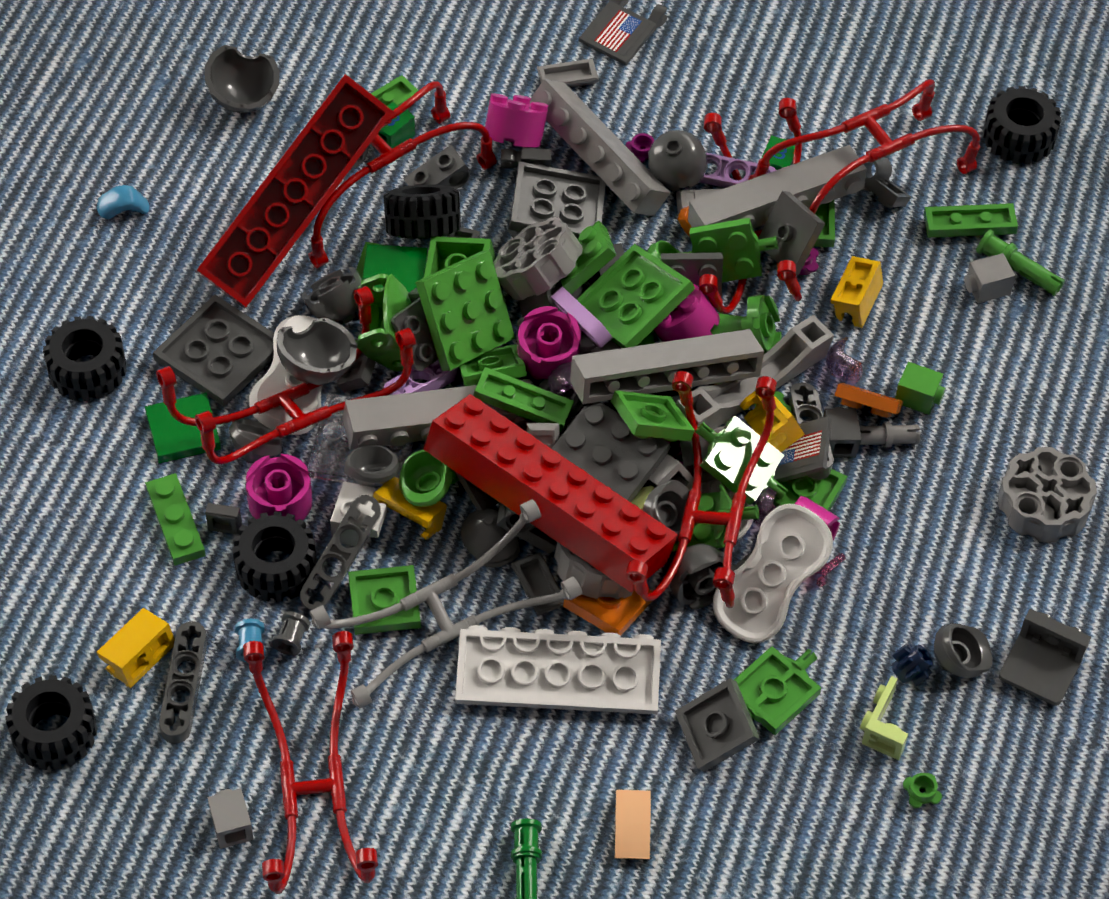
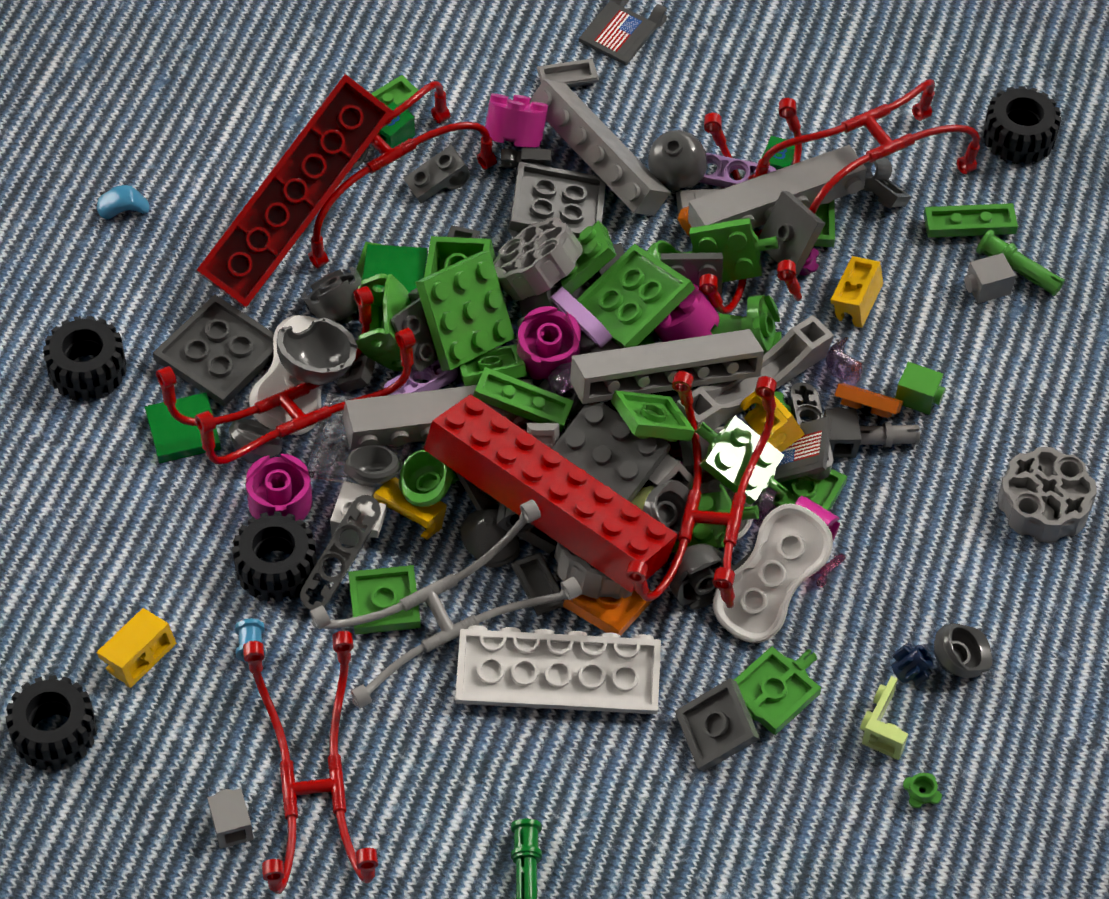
(175, 519): bright green plate -> none
(183, 681): dark grey beam -> none
(223, 518): dark grey tile -> none
(241, 81): dark grey cylinder -> none
(291, 633): dark grey bush -> none
(422, 211): black tyre -> none
(632, 824): light nougat slope -> none
(640, 145): magenta plate -> none
(1045, 657): dark grey bracket -> none

